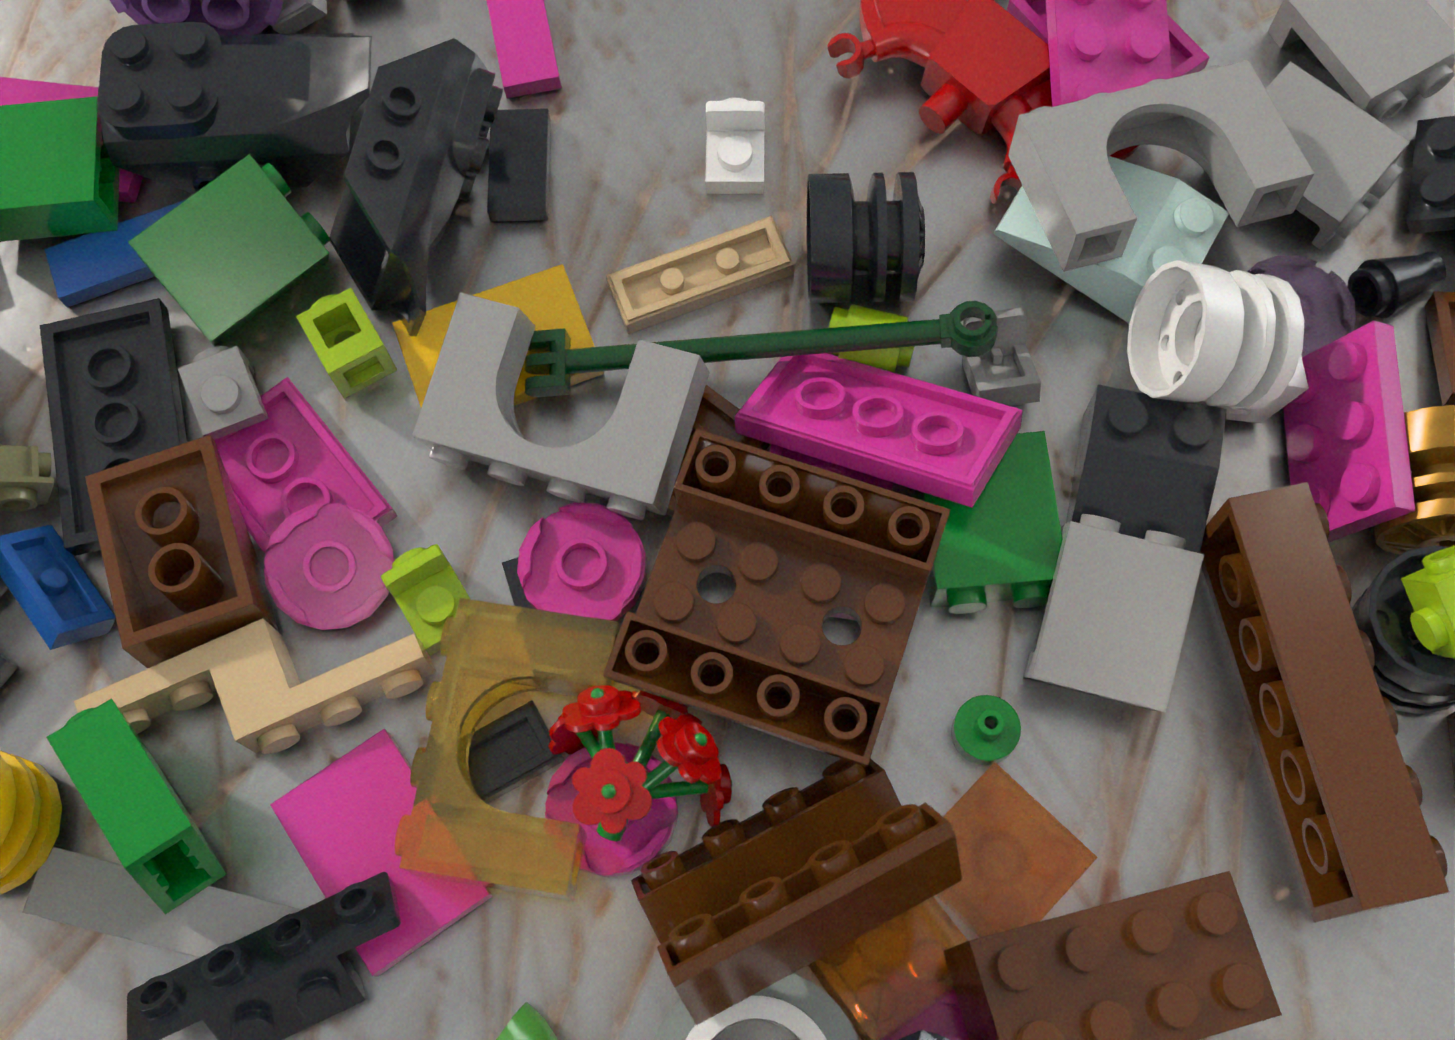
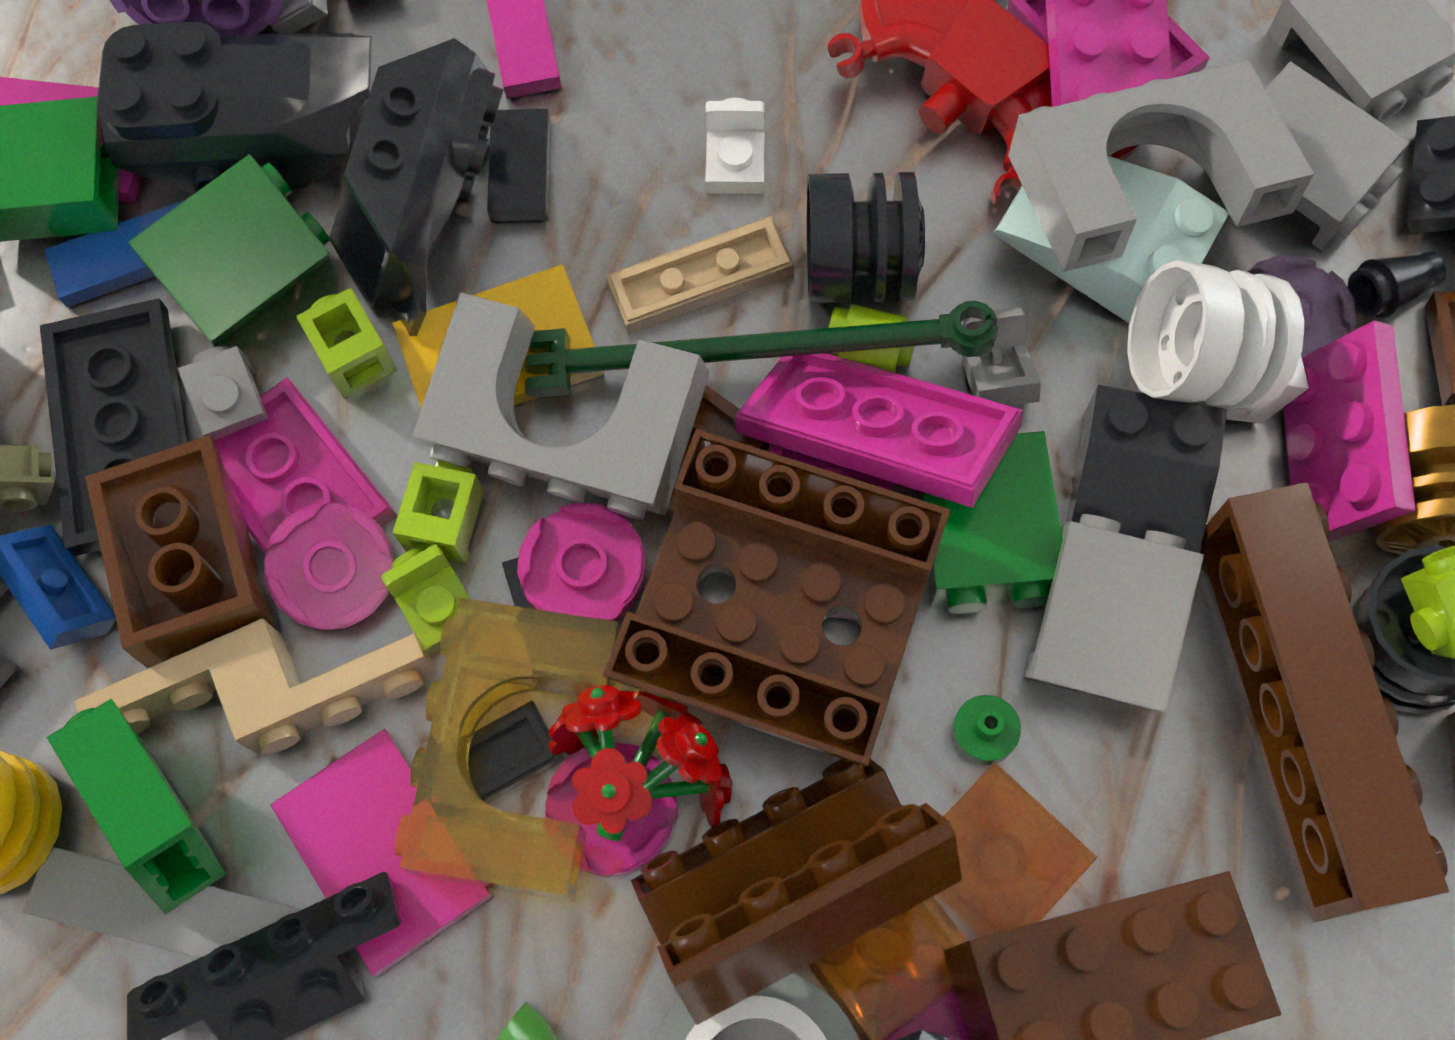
(427, 493): none -> lime brick

